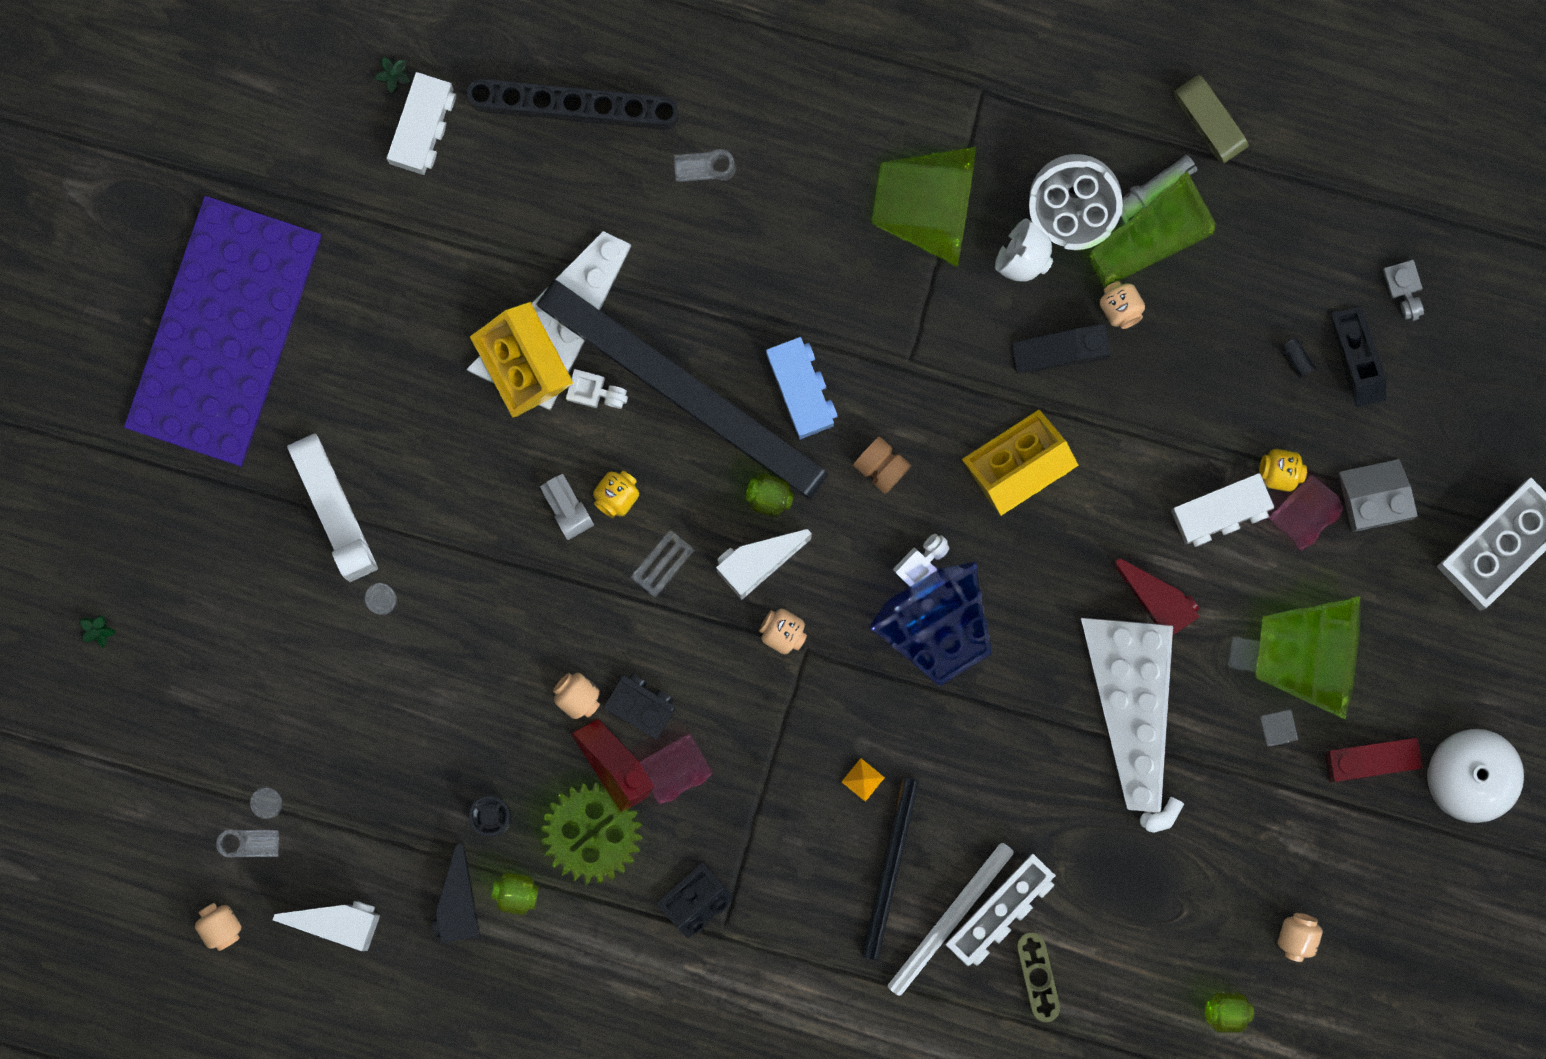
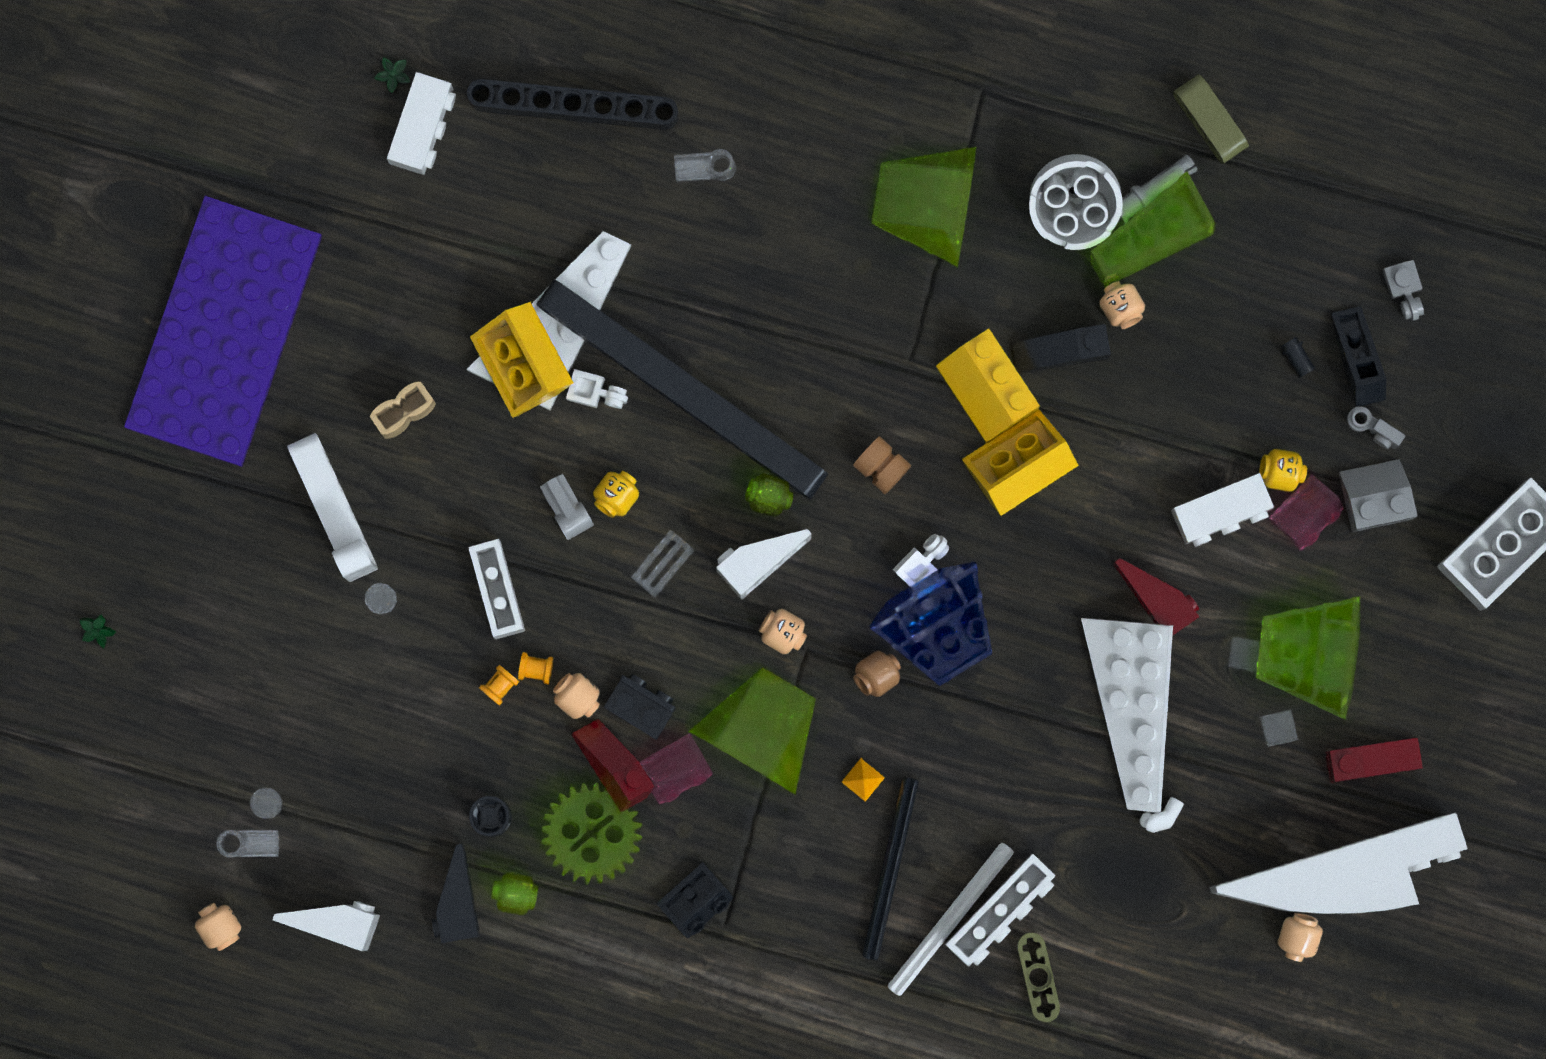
(396, 414): none -> tan brick
(496, 589): none -> white brick
(499, 685): none -> light orange bush
(535, 668): none -> light orange bush
(762, 727): none -> clear neon green wedge
(801, 387): light blue brick -> none
(877, 673): none -> medium nougat head
(987, 386): none -> yellow slope
(1026, 253): white cylinder -> none
(1229, 1012): clear neon green head -> none
(1356, 876): none -> white slope
(1383, 433): none -> light grey plate
(1455, 781): white cylinder -> none

